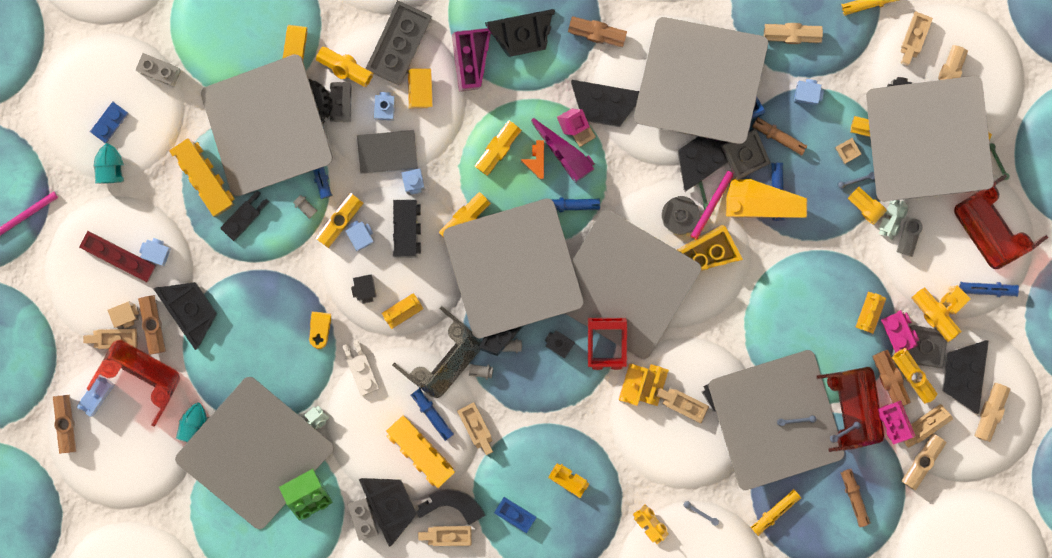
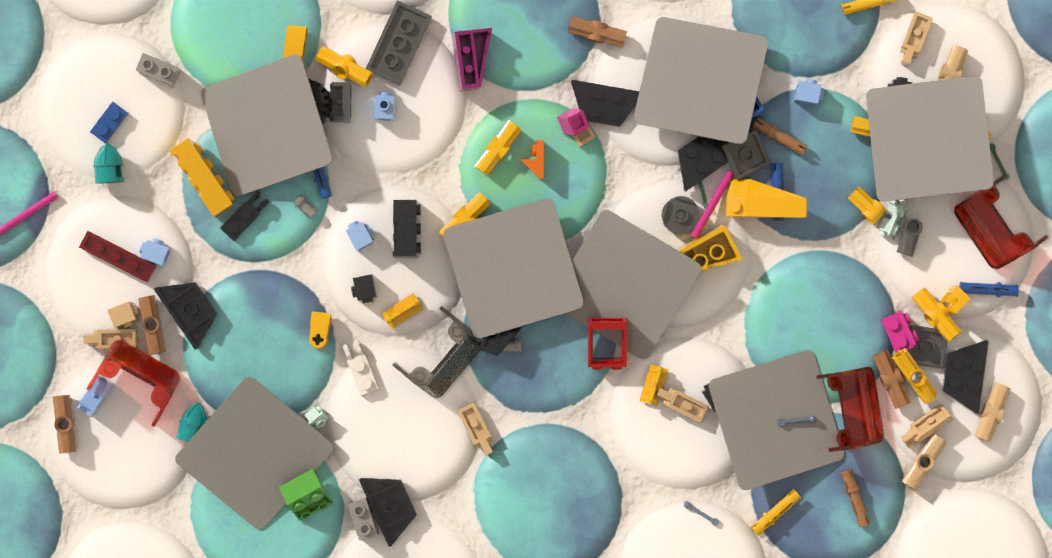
(347, 210): yellow piece -> none
(387, 151): dark grey tile -> none
(413, 181): light blue brick -> none
(419, 88): yellow hinge -> none
(421, 451): yellow wedge -> none
(434, 417): blue pin -> none
(447, 536): tan hinge -> none
(460, 500): black arch -> none
(481, 371): light grey pin -> none
(515, 514): blue plate -> none
(523, 32): black wing -> none
(559, 343): black brick -> none
(563, 477): yellow hinge -> none
(570, 157): magenta wedge -> none
(576, 204): blue pin -> none
(633, 384): yellow hinge -> none
(657, 531): yellow hinge -> none
(793, 33): tan piece -> none
(834, 438): sand blue hinge -> none
(841, 185): sand blue hinge -> none
(848, 150): tan tile -> none
(870, 312): yellow hinge -> none
(896, 422): dark pink bracket -> none

